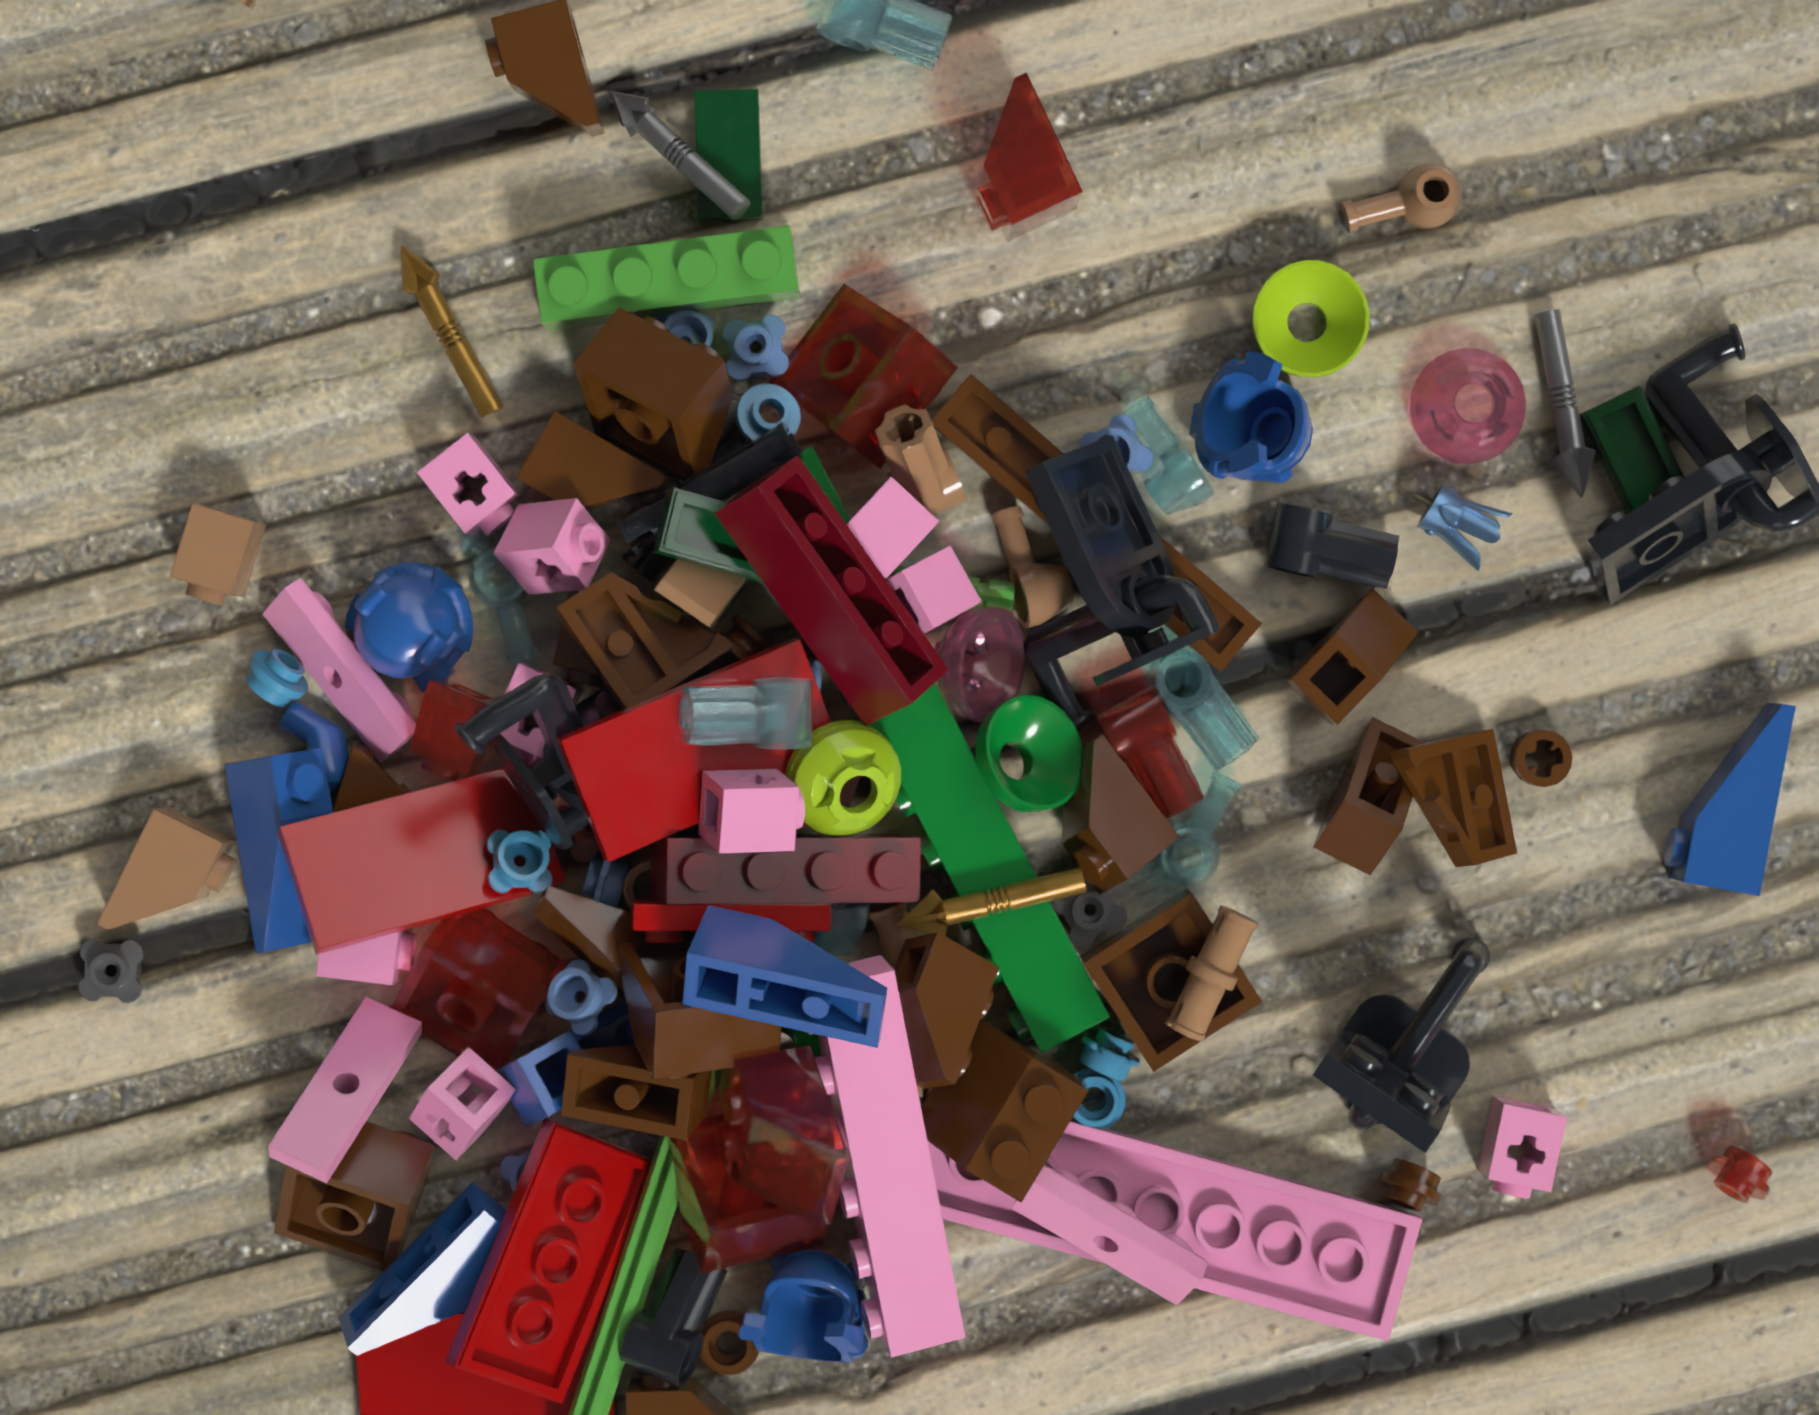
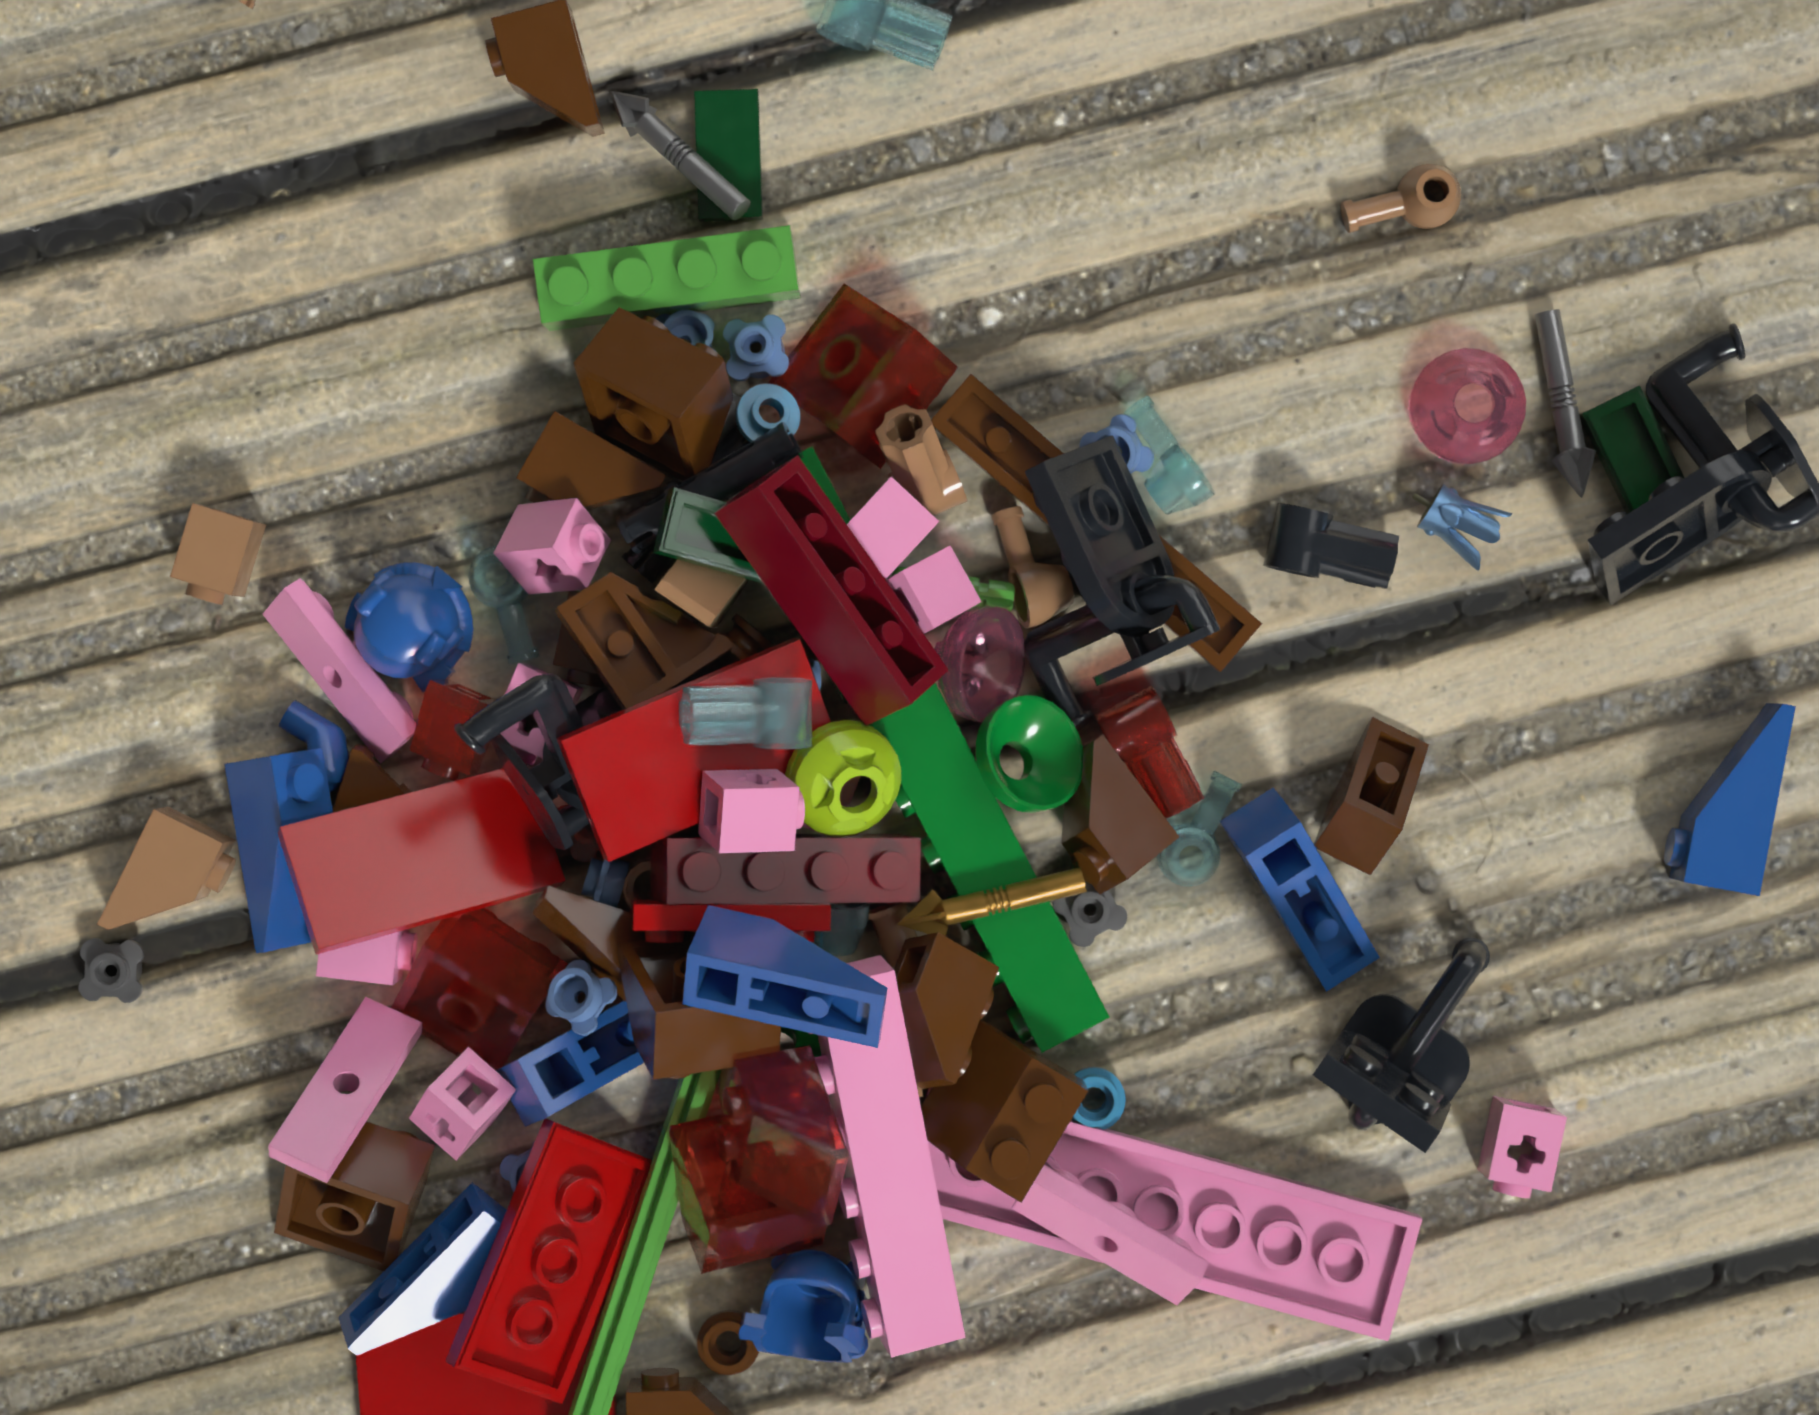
(276, 677): dark azure plate -> none
(421, 281): pearl gold piece -> none
(446, 477): bright pink brick -> none
(531, 846): dark azure plate -> none
(618, 1091): reddish brown slope -> none
(668, 1334): black piece -> none
(1026, 168): clear red slope -> none
(1109, 1053): dark azure plate -> none
(1145, 972): reddish brown brick -> none
(1205, 711): clear light blue piece -> none
(1211, 973): medium nougat pin -> none
(1251, 422): blue helmet -> none
(1300, 888): none -> blue slope
(1334, 295): lime piece -> none
(1351, 658): reddish brown slope -> none
(1410, 1185): reddish brown plate -> none
(1461, 795): reddish brown wing -> none
(1554, 771): reddish brown bush -> none
(1740, 1174): clear red plate -> none

